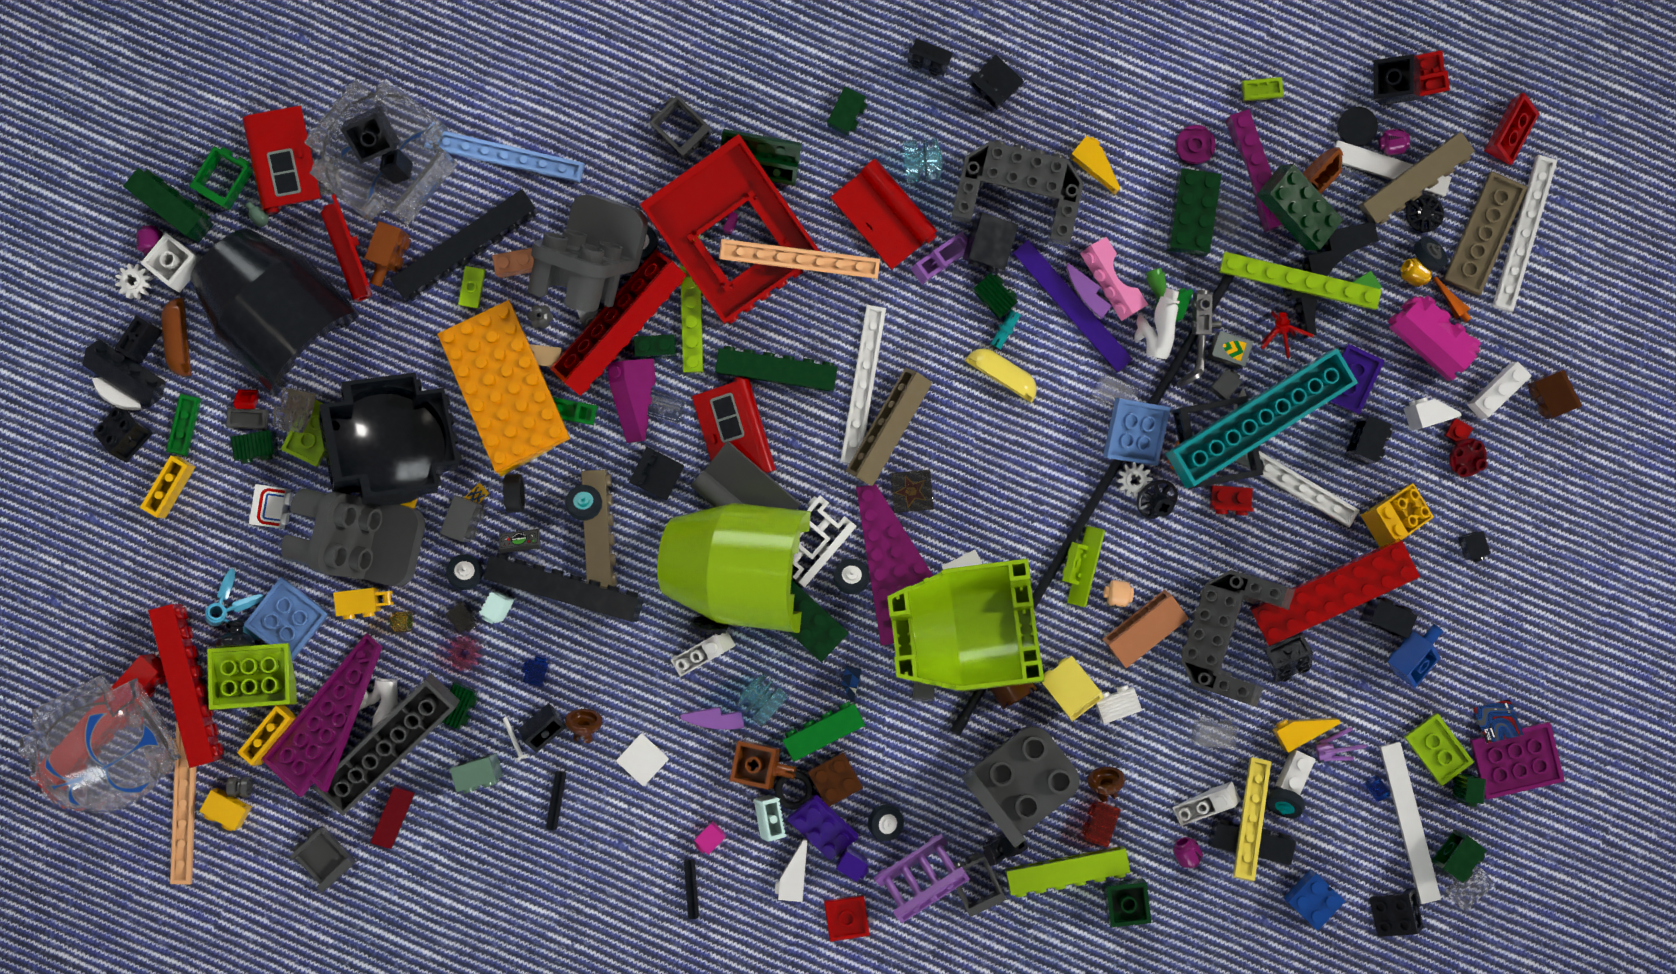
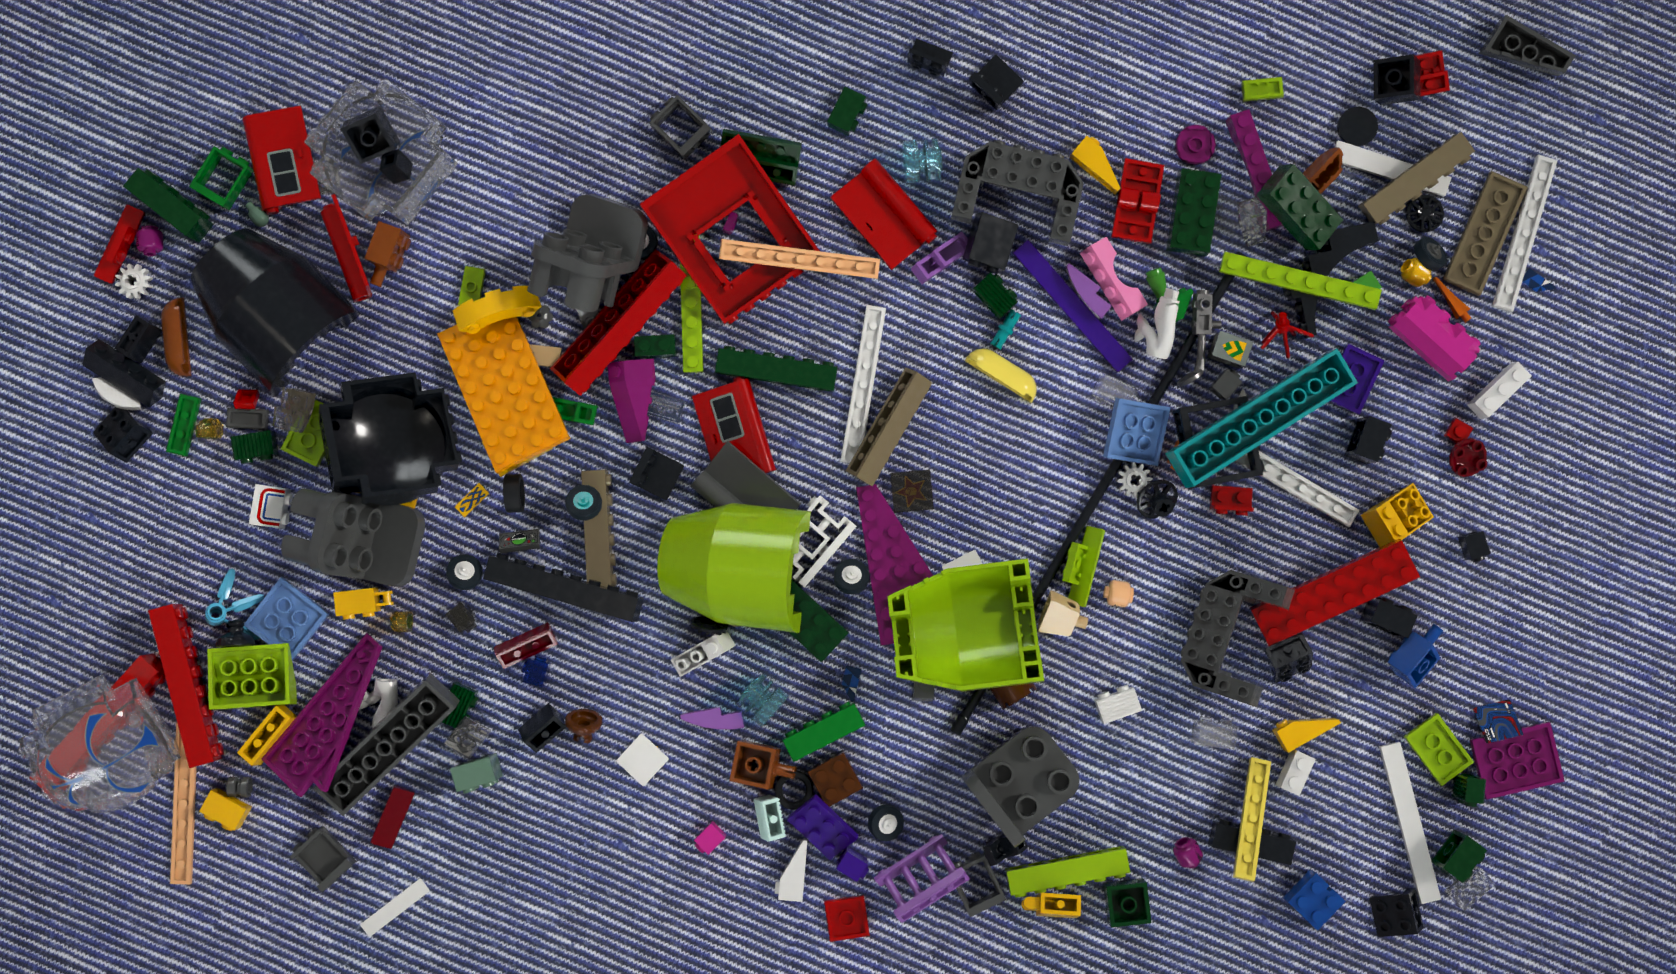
(119, 244): none -> red bracket
(167, 487): yellow brick -> none
(171, 262): white slope -> none
(209, 429): none -> clear yellow rock
(394, 907): none -> white sticker
(461, 660): clear pink gear -> none
(462, 519): dark grey brick -> none
(464, 245): black brick -> none
(467, 737): none -> clear piece
(494, 307): none -> yellow brick
(496, 607): light aqua brick -> none
(512, 157): light blue tile -> none
(513, 263): nougat brick -> none
(514, 740): white piece -> none
(525, 645): none -> dark red slope
(556, 800): black axle -> none
(691, 889): black axle -> none
(1054, 905): none -> yellow brick
(1060, 615): none -> tan torso
(1071, 688): light yellow brick -> none
(1100, 823): clear red brick -> none
(1106, 782): reddish brown hair -> none
(1137, 201): none -> red plate
(1145, 628): nougat brick -> none
(1207, 804): white slope -> none
(1252, 220): none -> clear slope
(1286, 803): black wheel -> none
(1327, 752): medium lavender plant -> none
(1377, 788): clear blue brick -> none
(1394, 141): magenta head -> none
(1428, 412): white slope -> none
(1512, 129): red slope -> none
(1524, 47): none -> dark grey wedge
(1536, 281): none -> sticker
(1554, 394): reddish brown slope -> none

